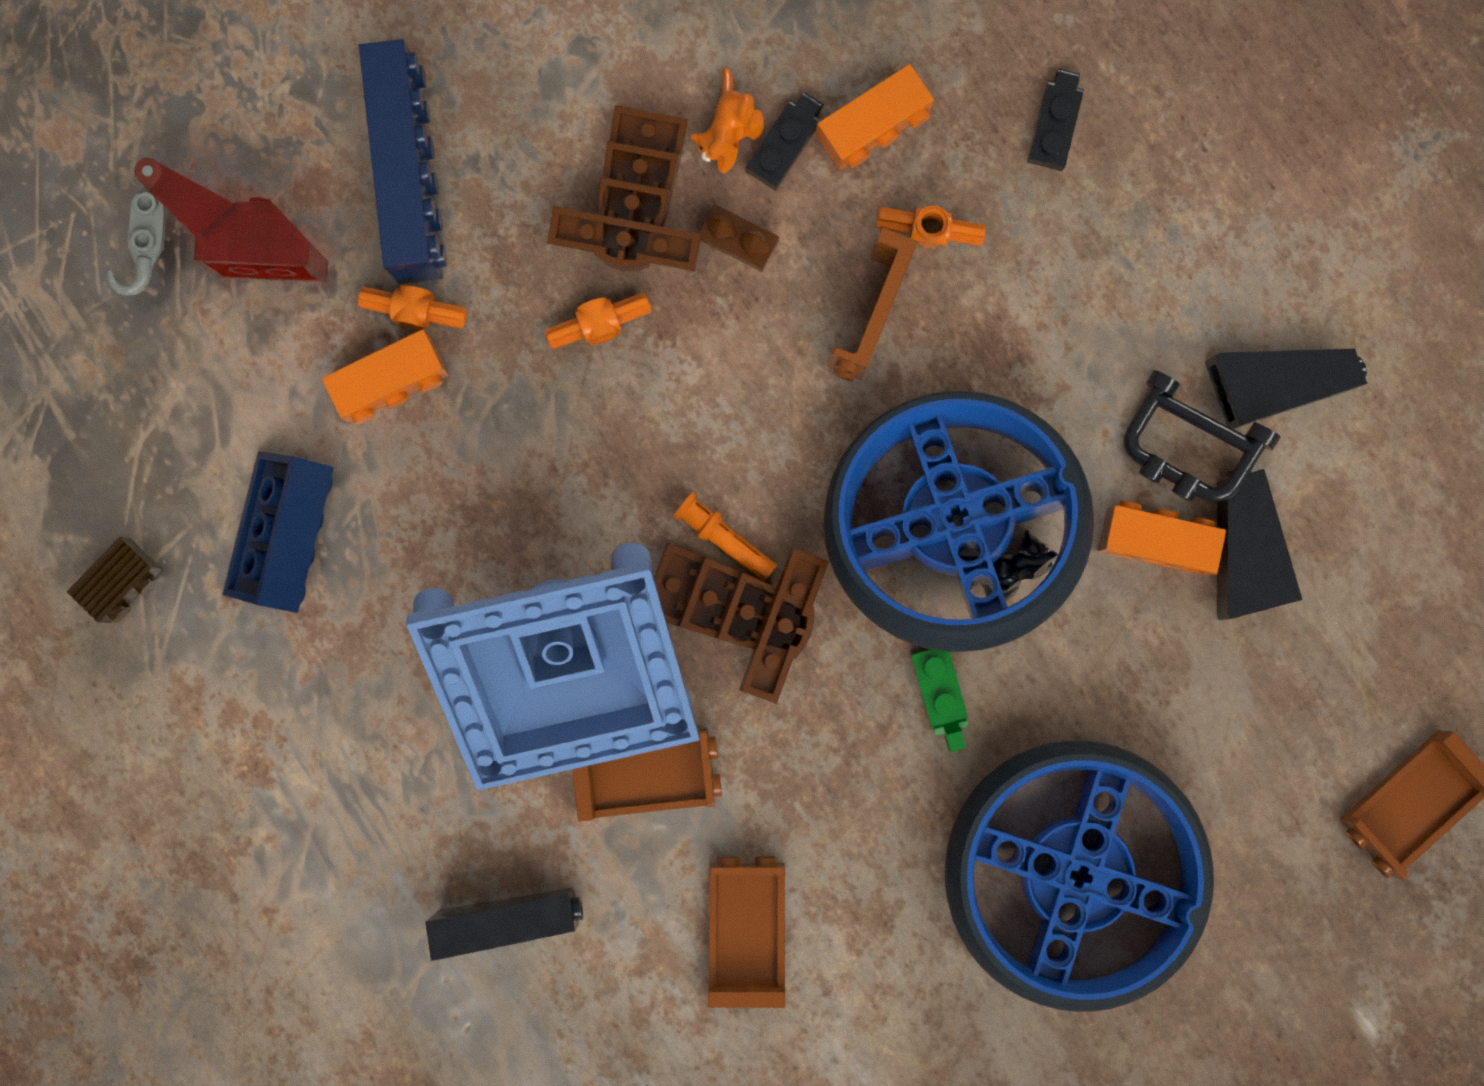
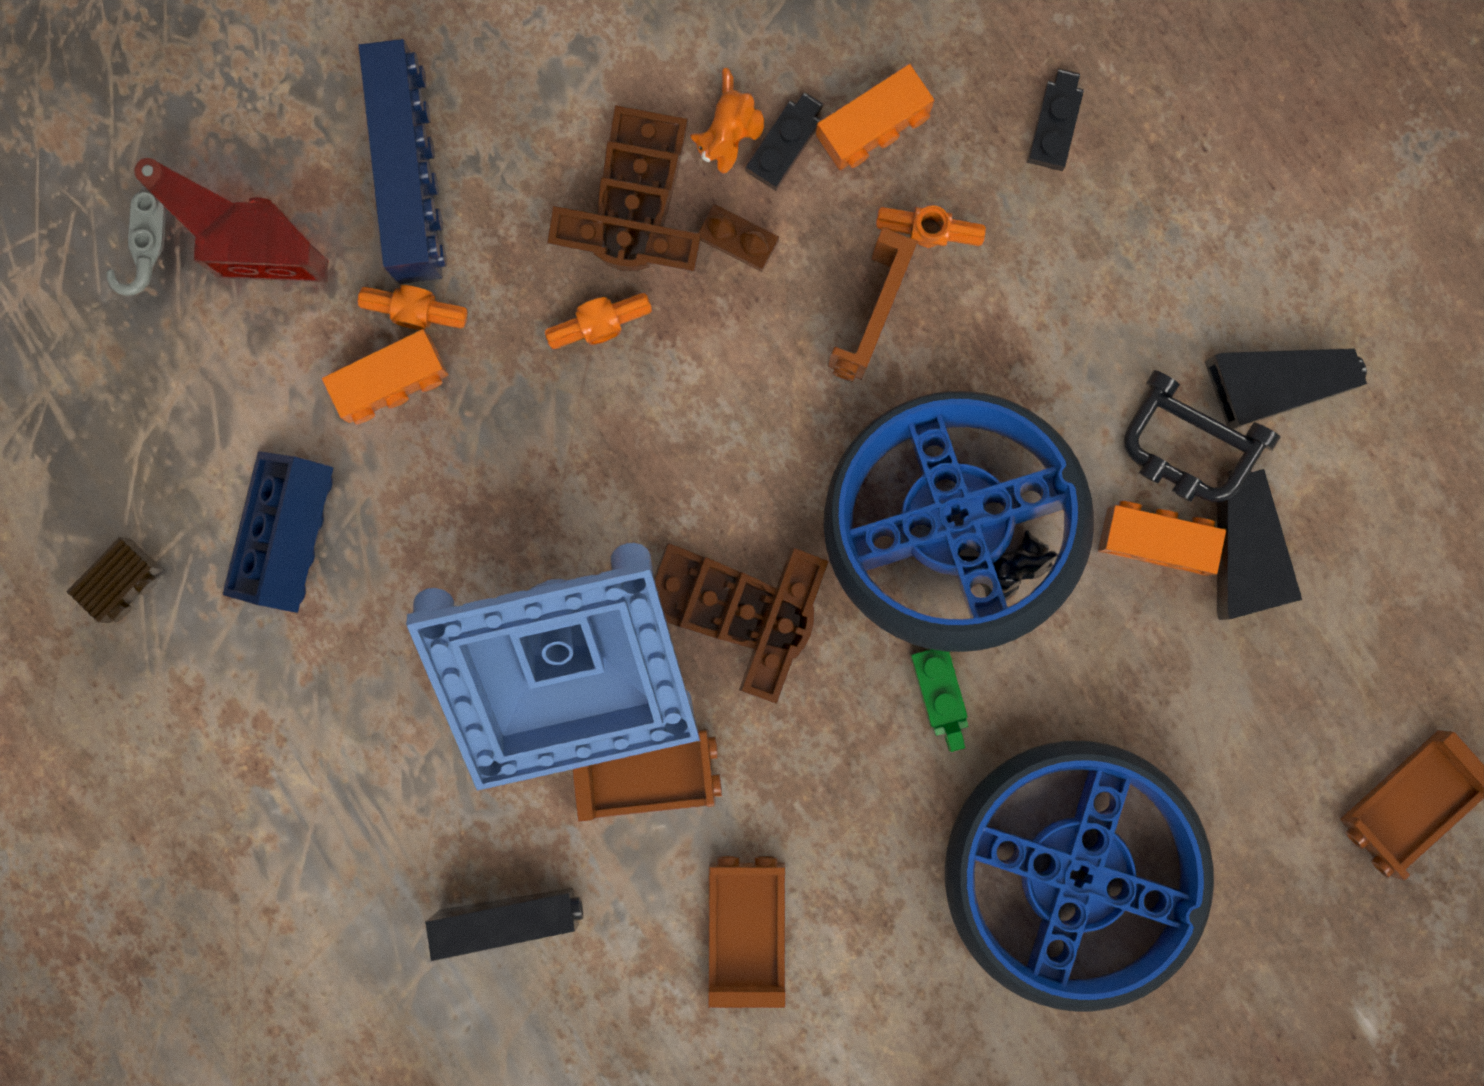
(711, 527): orange pin -> none

